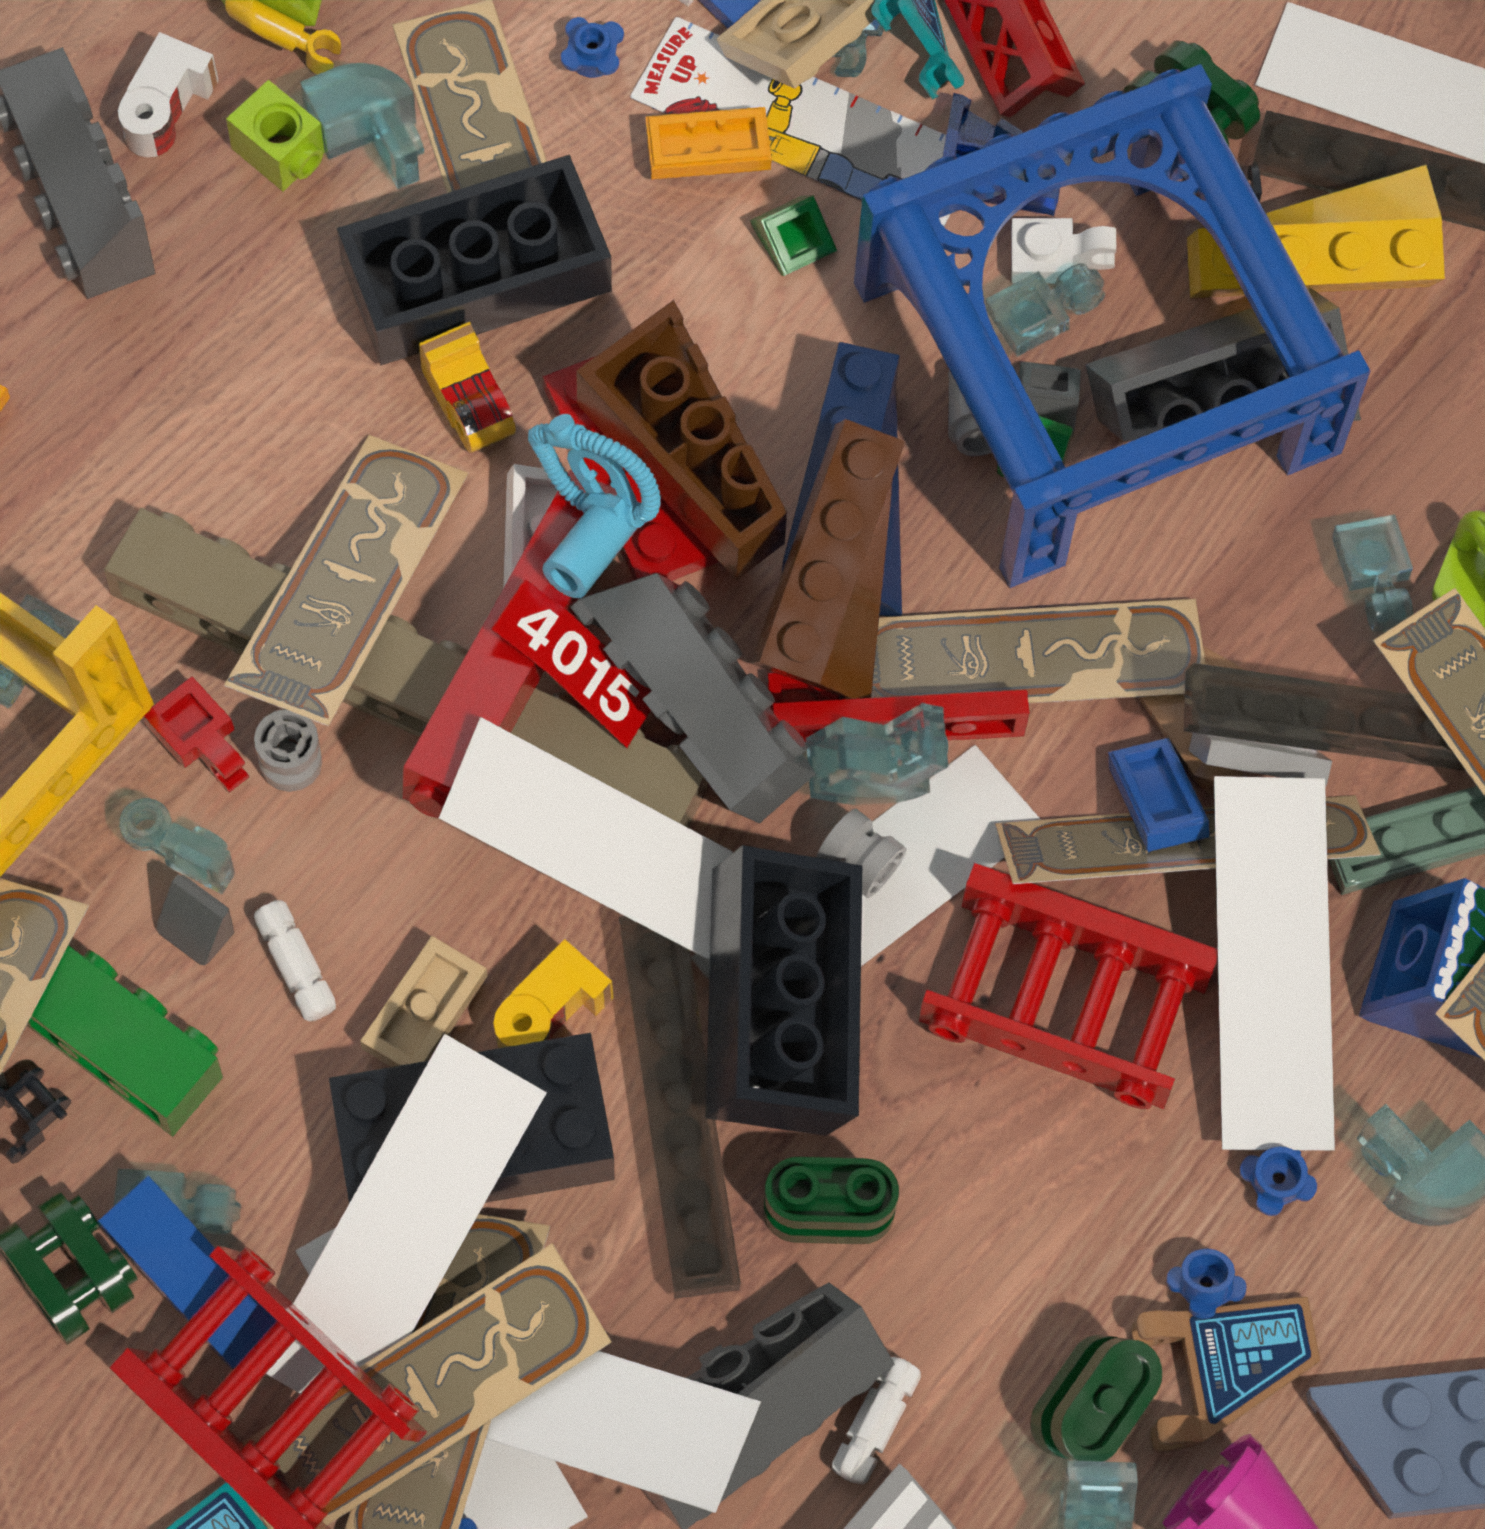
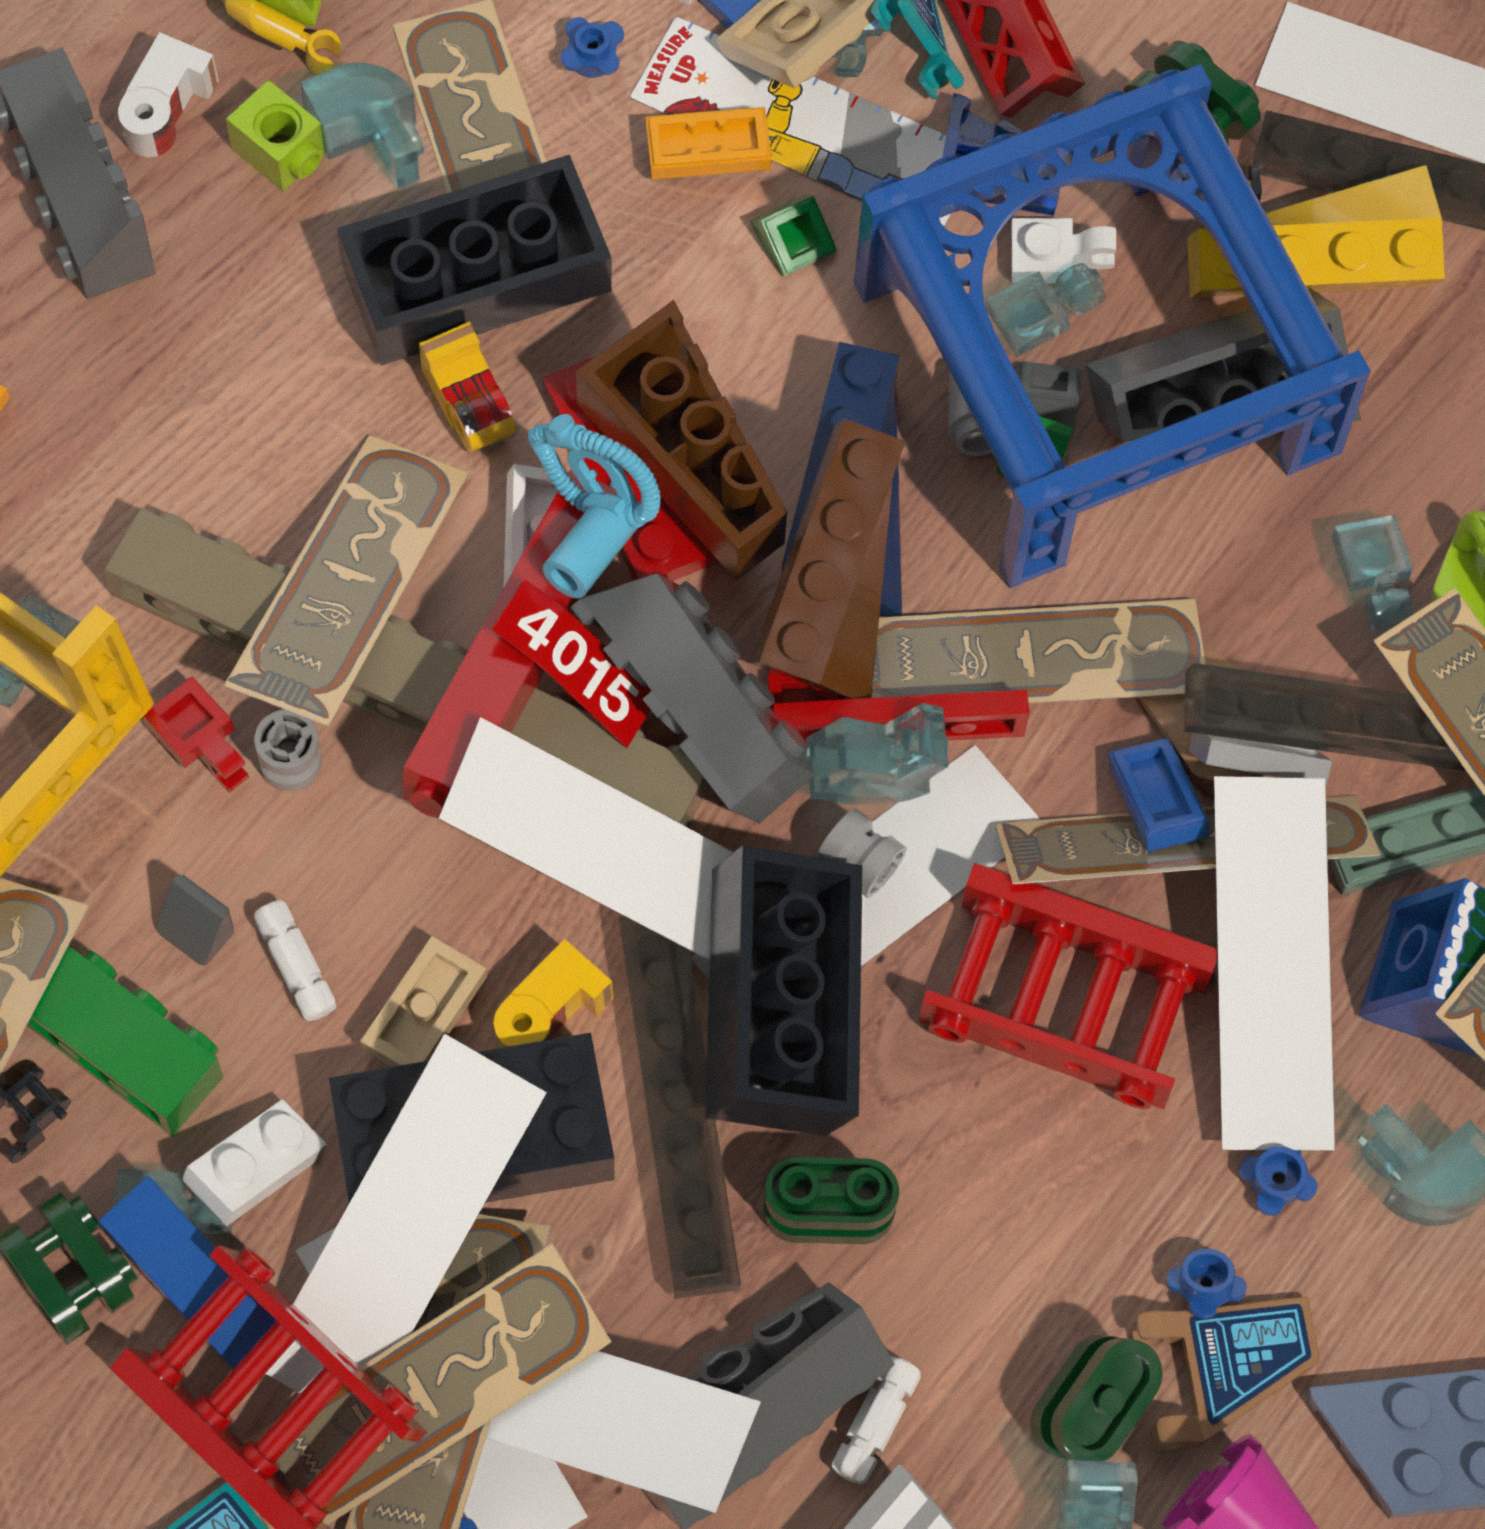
(192, 853): clear light blue plate -> none
(254, 1162): none -> white plate

